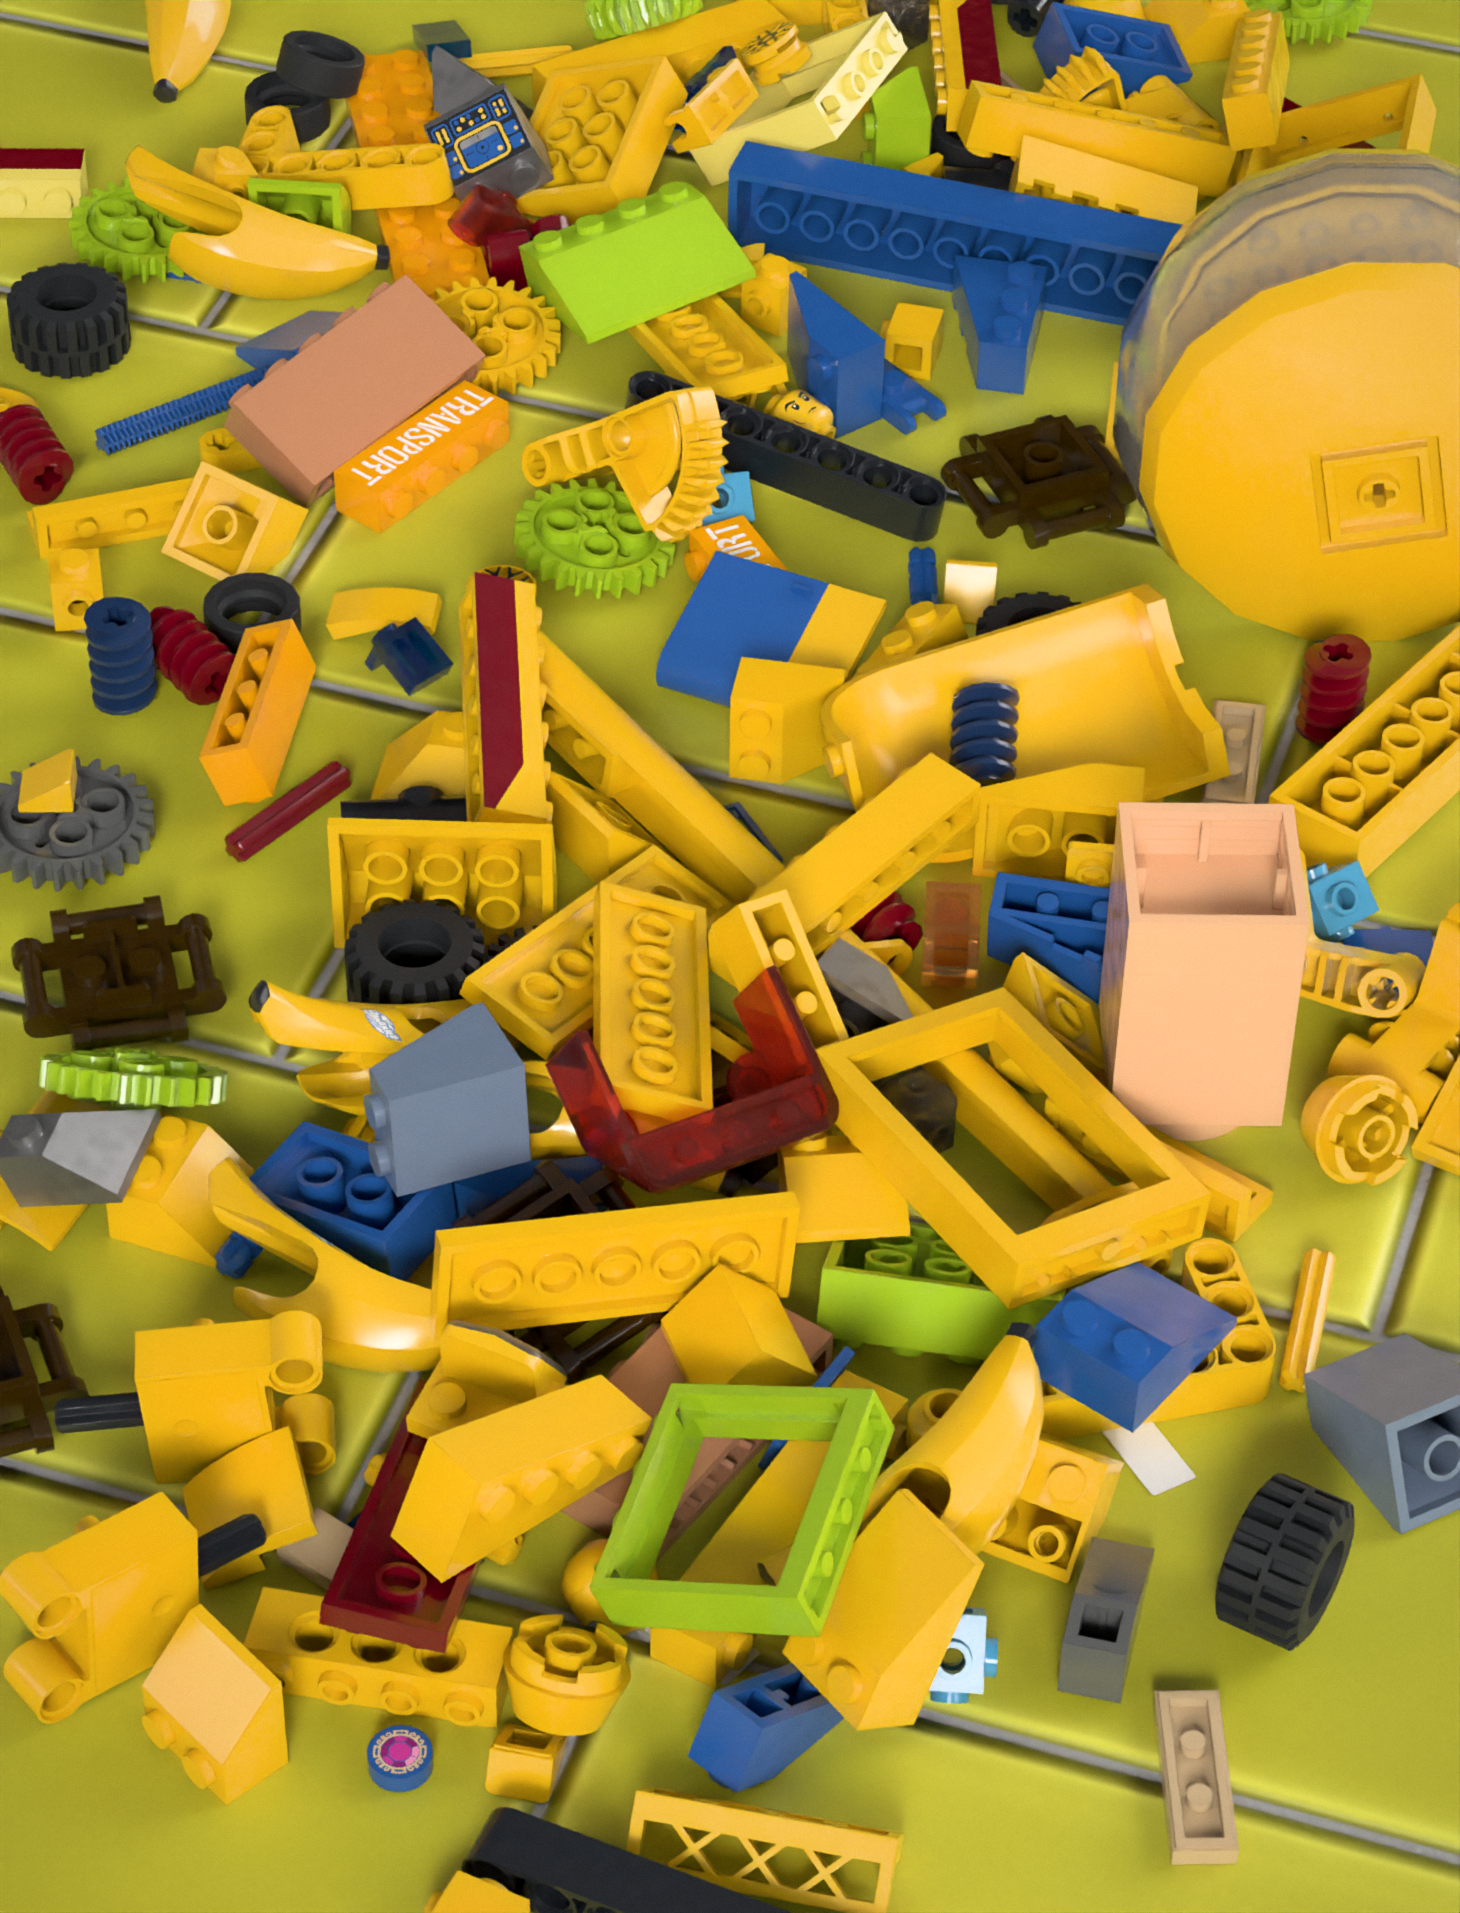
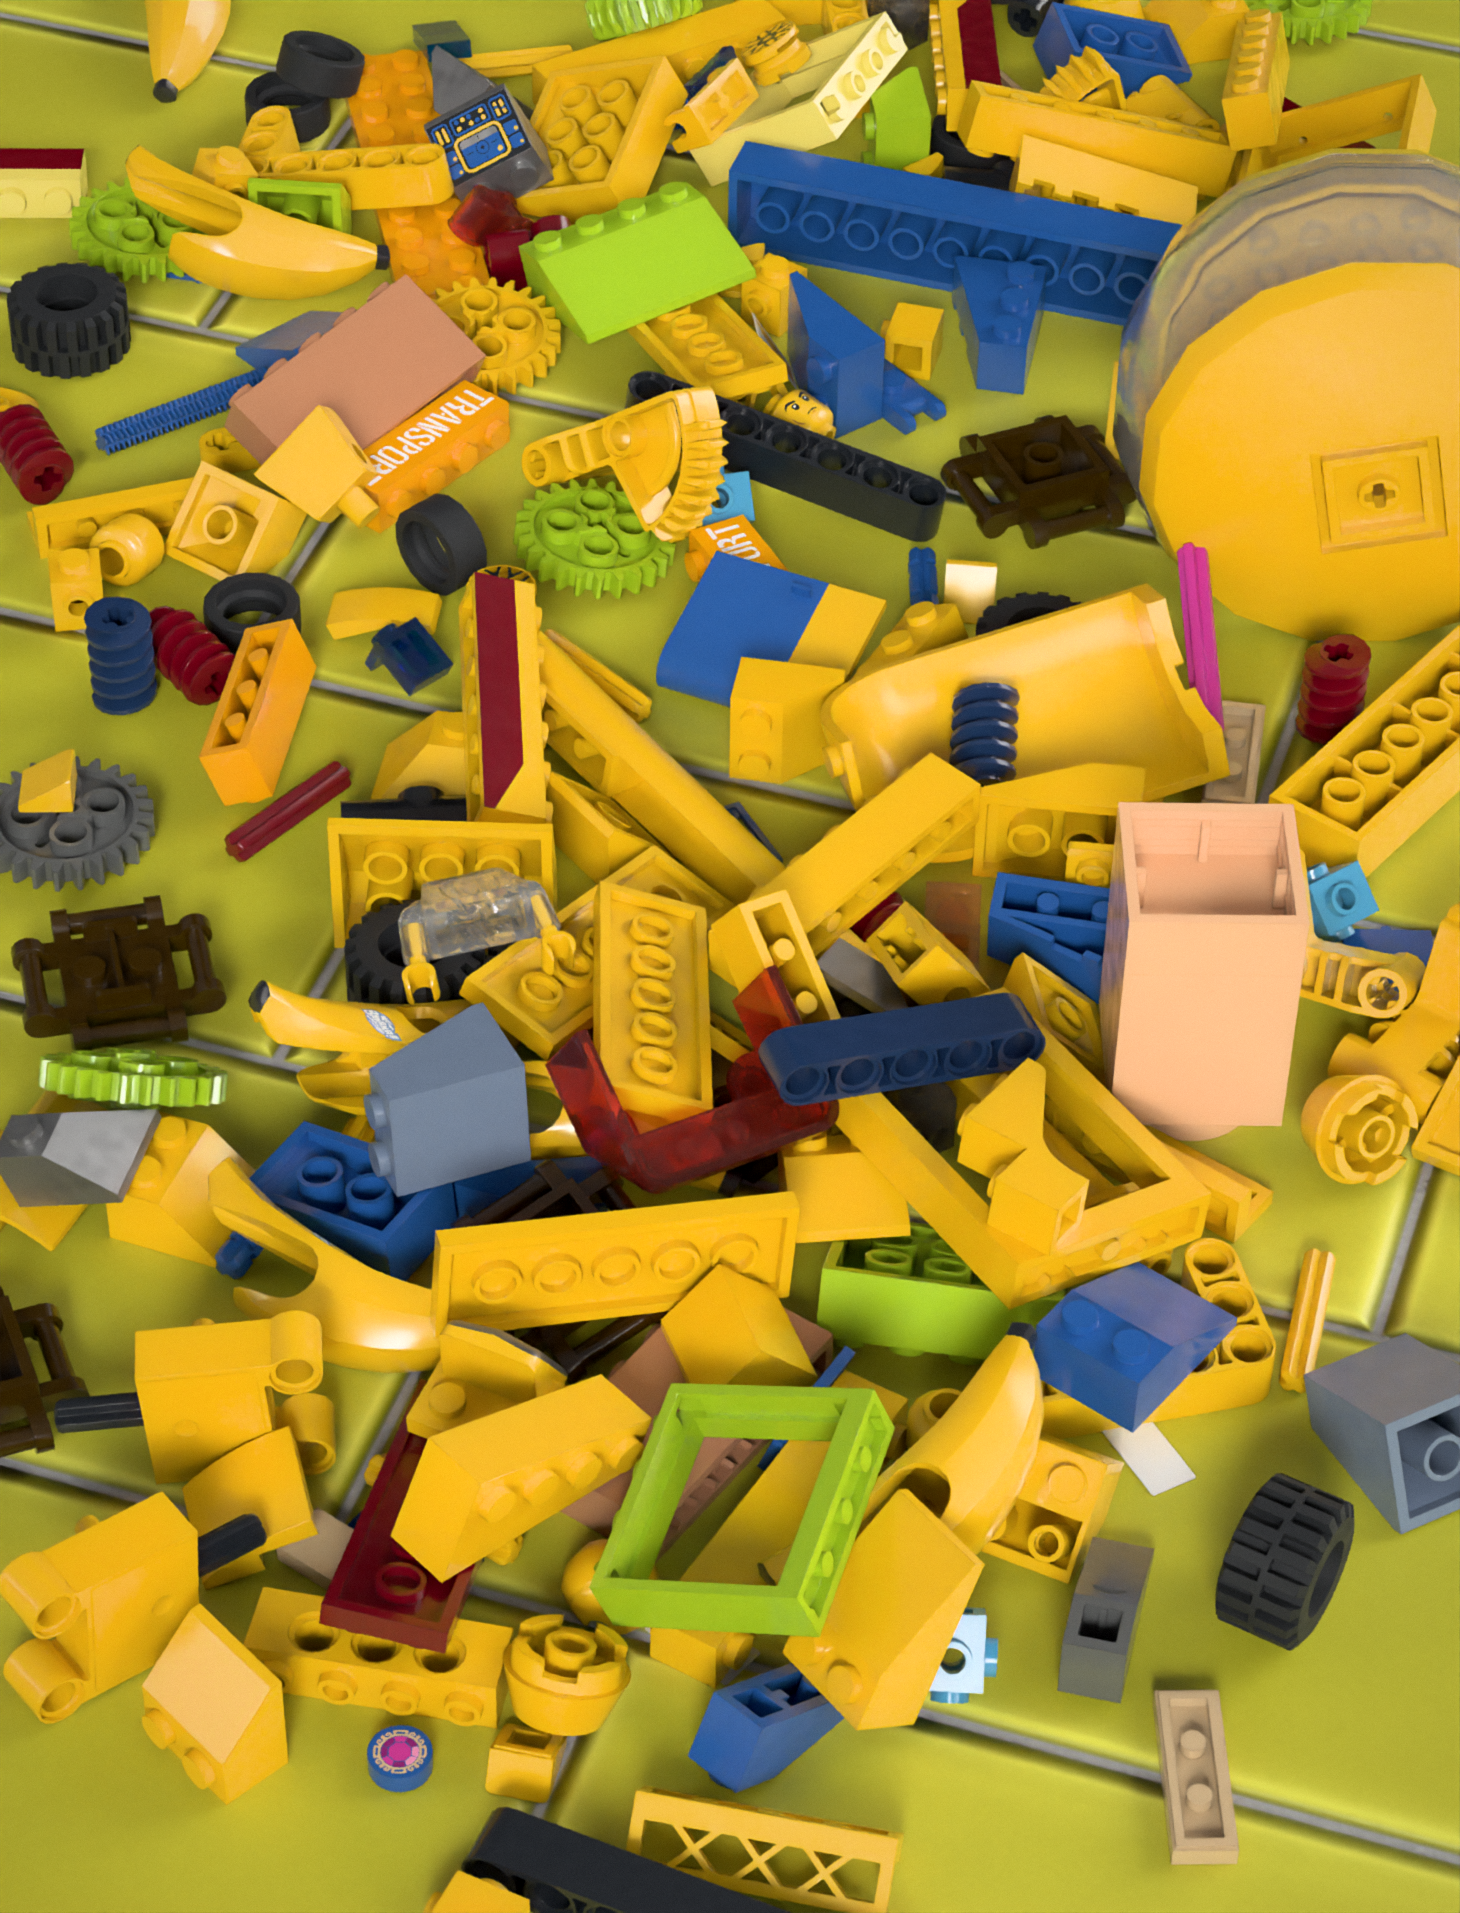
(128, 549): none -> yellow head
(322, 470): none -> yellow torso
(457, 531): none -> black tyre
(476, 914): none -> clear torso
(626, 695): none -> yellow axle
(764, 335): none -> sticker
(900, 1048): none -> dark blue beam
(924, 959): none -> yellow torso
(1029, 1188): none -> yellow arch
(1200, 627): none -> dark pink axle

